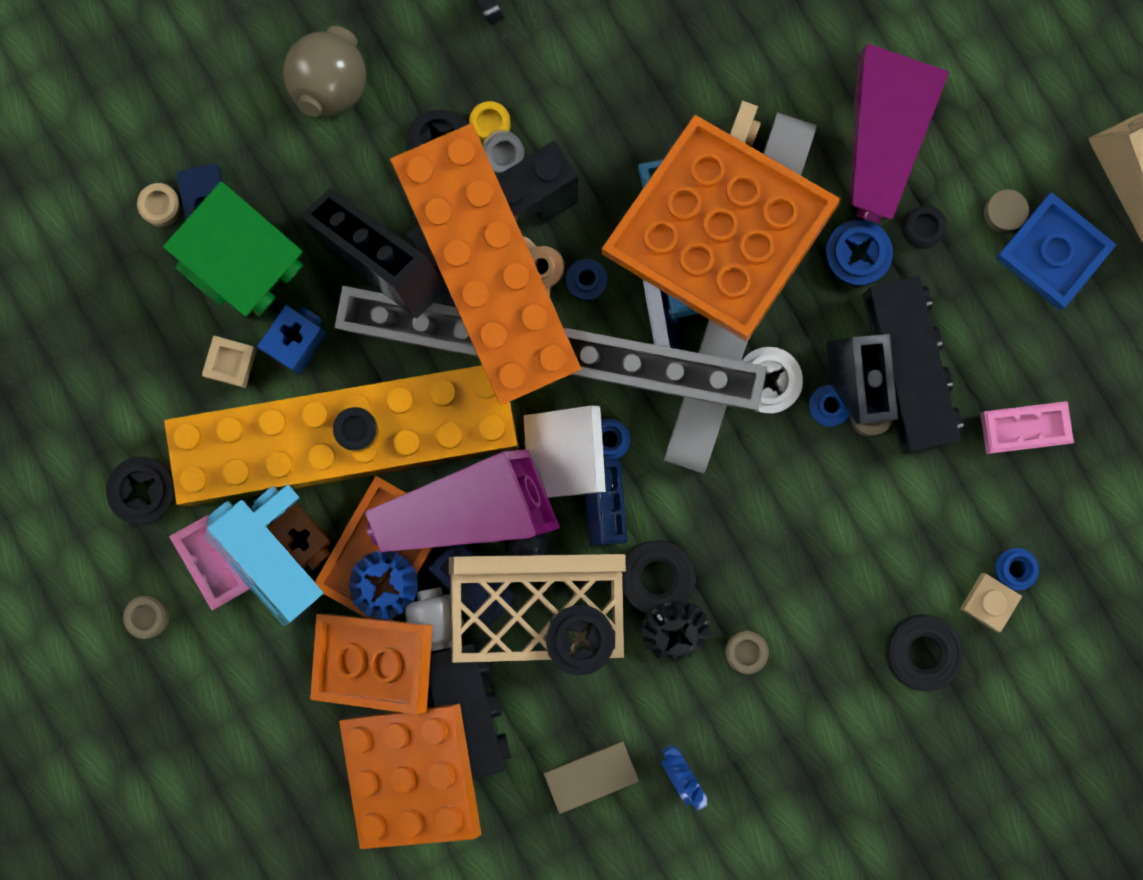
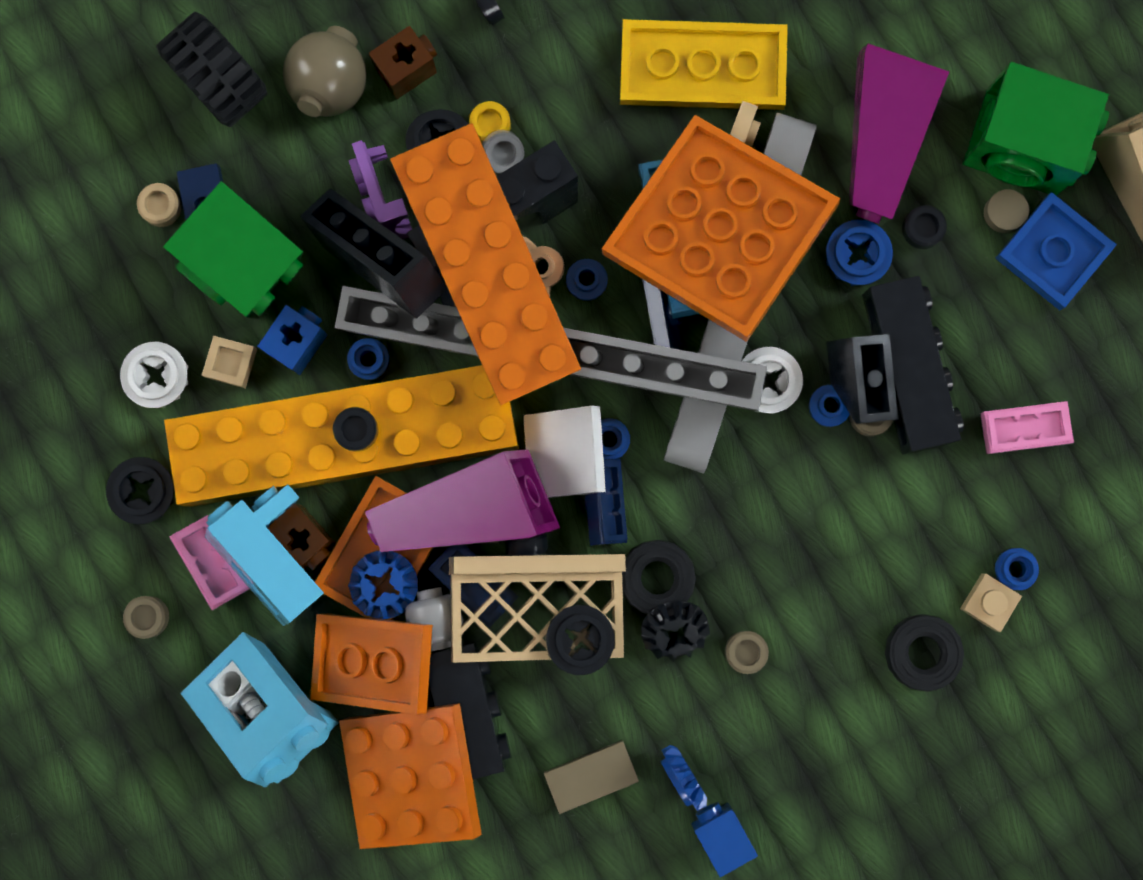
(135, 375): none -> white gear
(212, 69): none -> black tyre
(276, 735): none -> medium azure brick
(359, 349): none -> blue plate
(390, 214): none -> medium lavender piece
(397, 74): none -> reddish brown brick
(703, 64): none -> yellow plate
(723, 838): none -> blue brick
(1036, 129): none -> green brick

